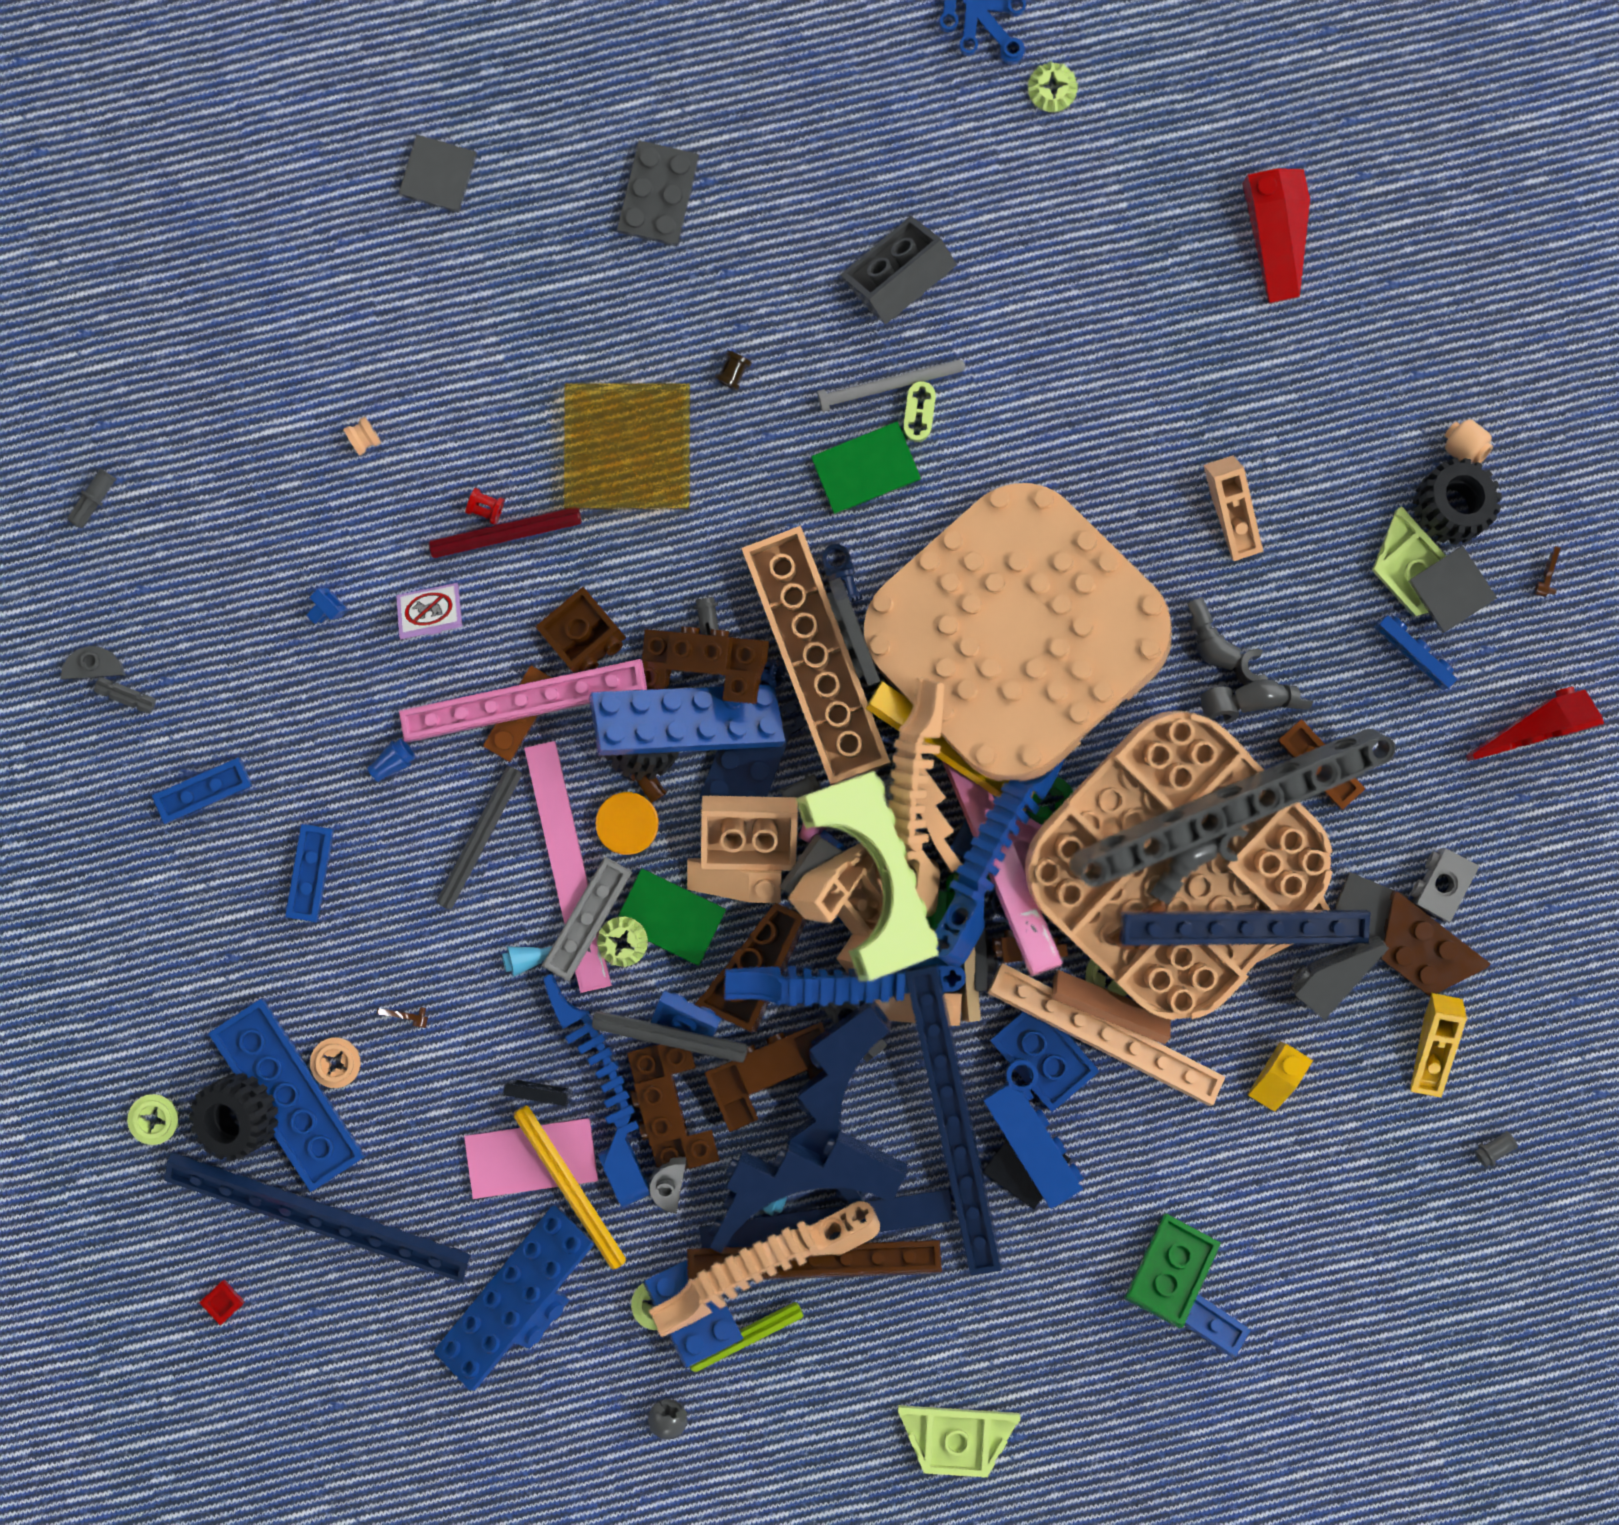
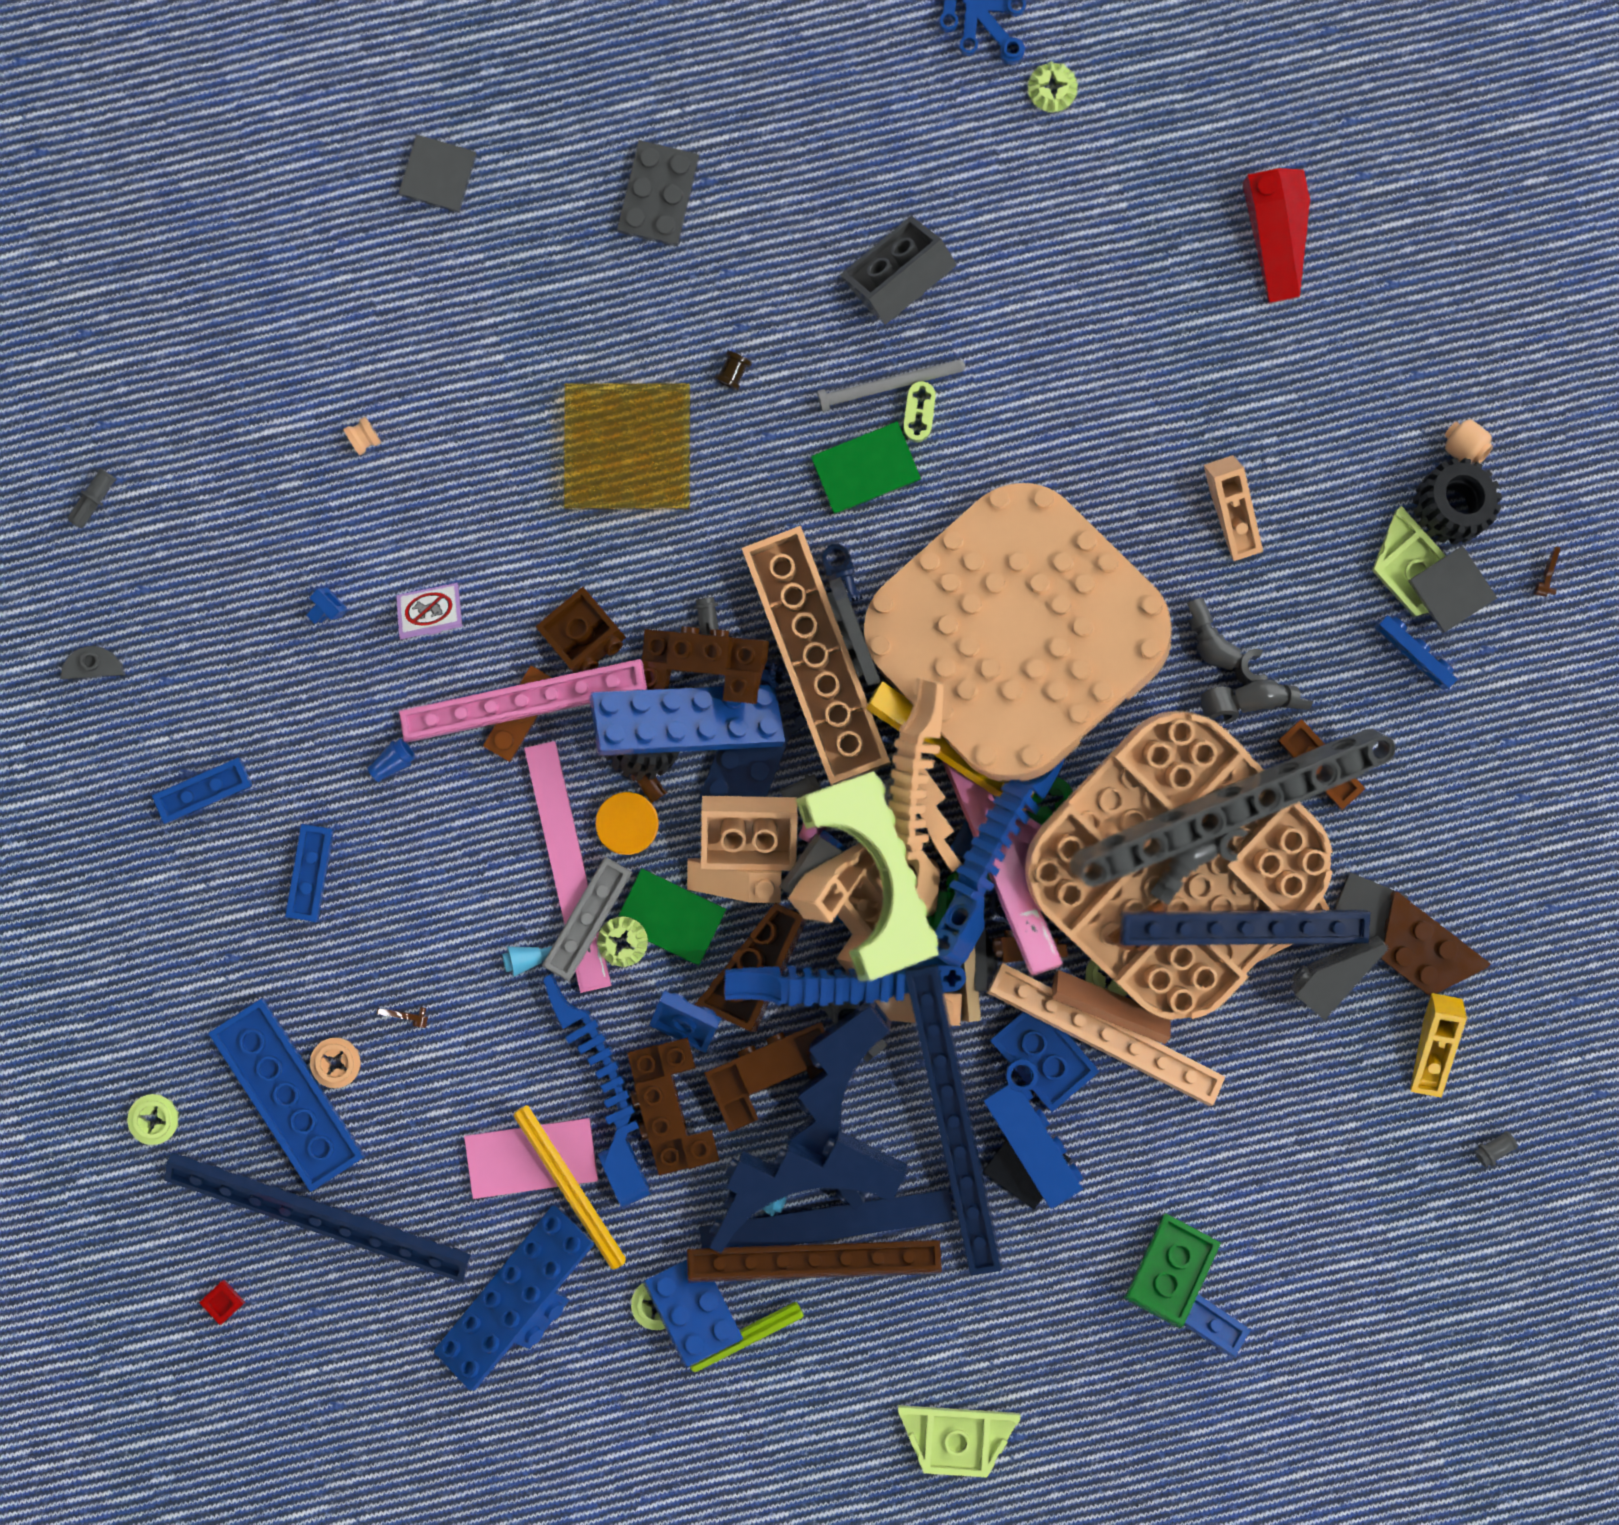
(125, 695): dark grey axle -> none
(215, 1125): black tyre -> none
(473, 506): red bush -> none
(479, 837): dark grey axle -> none
(504, 532): dark red axle -> none
(538, 1092): black tile -> none
(667, 1184): dark grey plate -> none
(667, 1419): dark grey piece -> none
(669, 1036): dark grey axle -> none
(736, 1271): light nougat piece -> none
(1280, 1076): yellow slope -> none
(1459, 874): light grey brick -> none
(1553, 718): red wedge -> none

